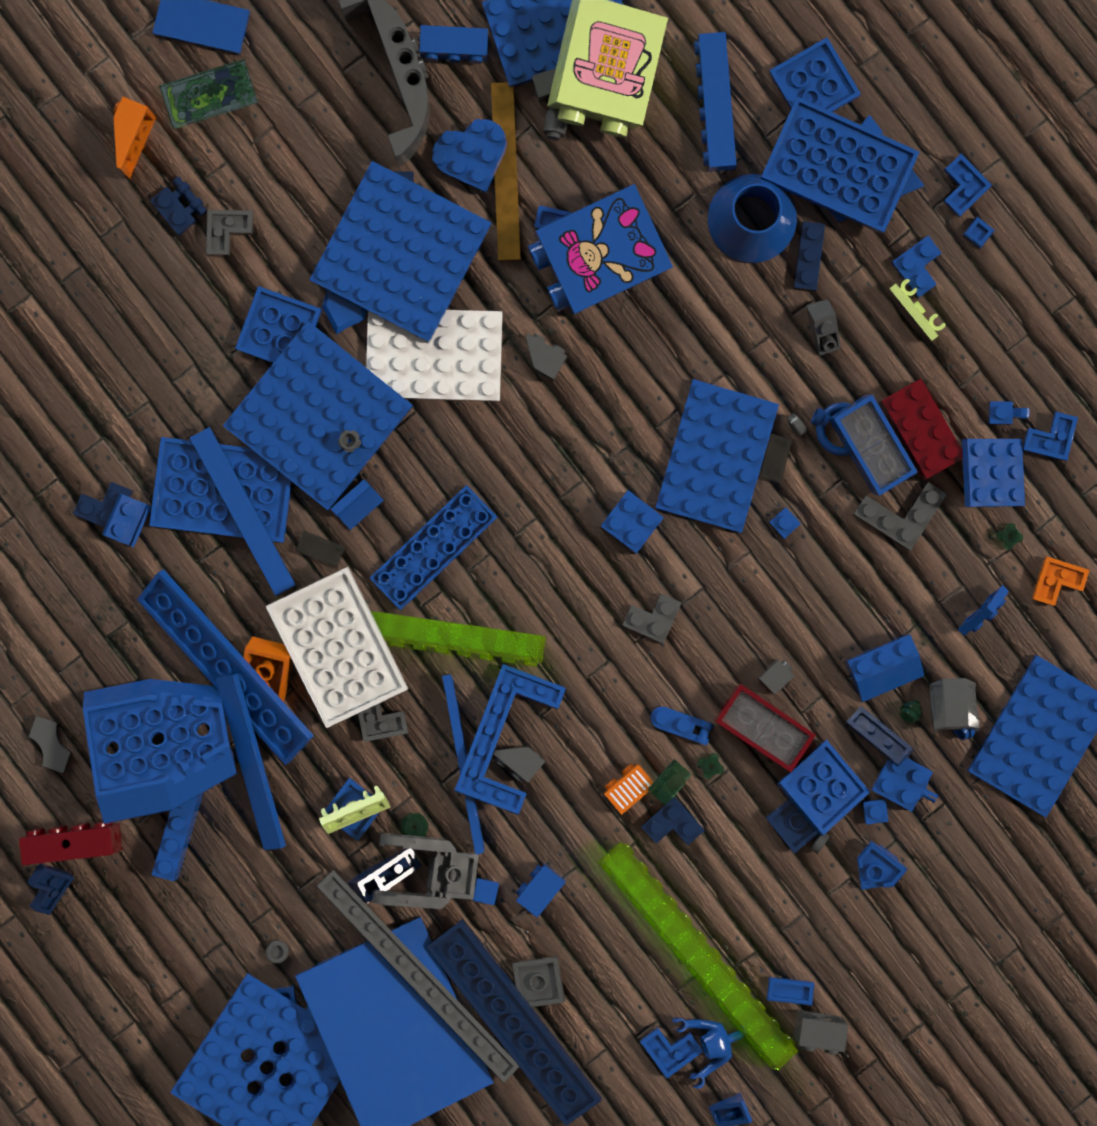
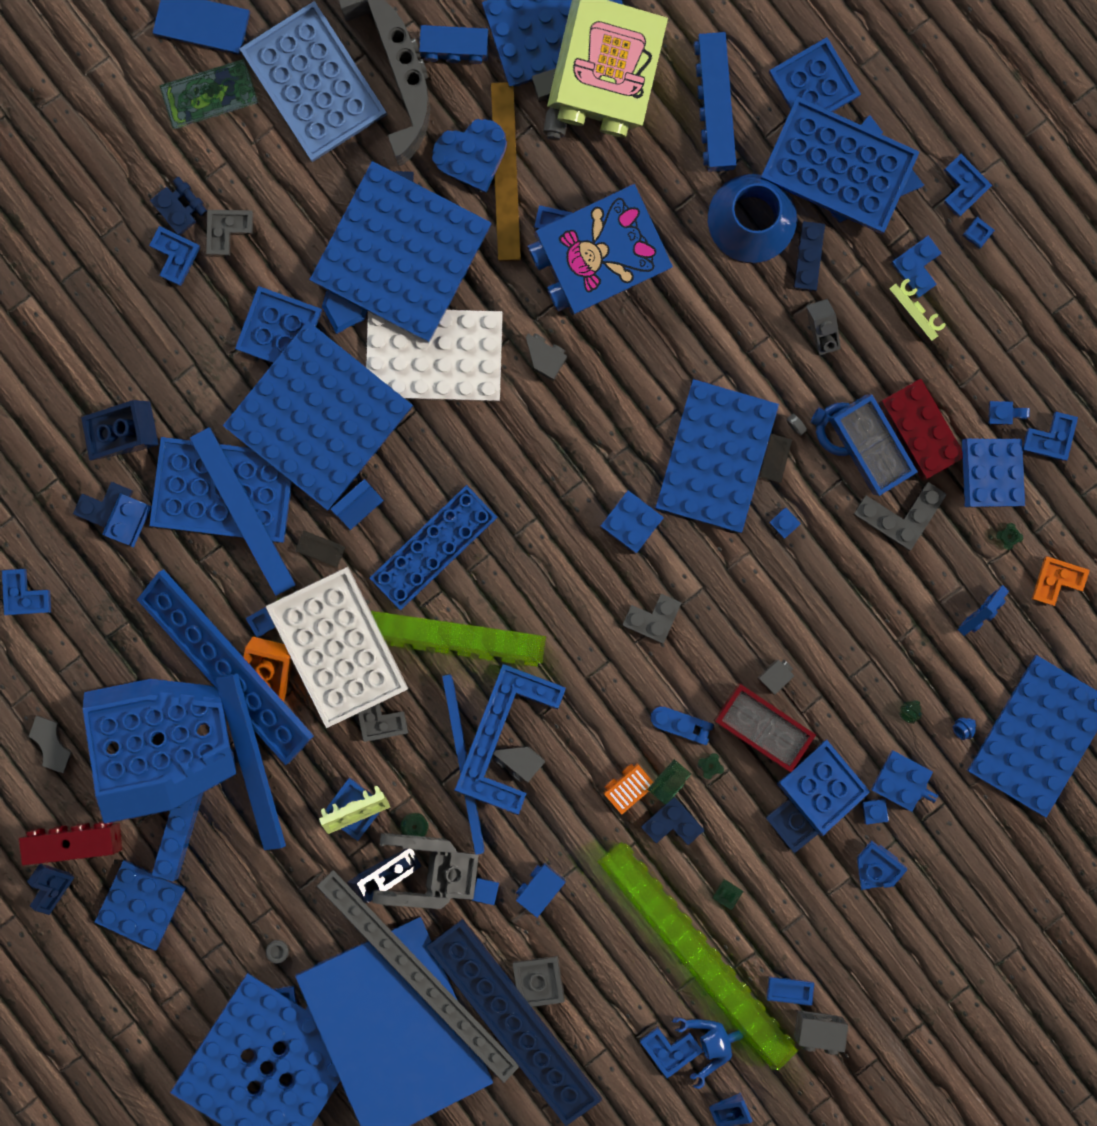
(17, 597): none -> blue plate
(120, 430): none -> dark blue slope
(131, 128): orange slope -> none
(140, 905): none -> blue plate
(180, 253): none -> blue plate
(261, 622): none -> blue tile
(313, 81): none -> medium blue plate
(343, 440): dark grey plate -> none
(727, 894): none -> clear green tile
(819, 843): dark grey tile -> none
(879, 736): dark blue plate -> none
(885, 667): blue slope -> none
(953, 704): dark grey slope -> none

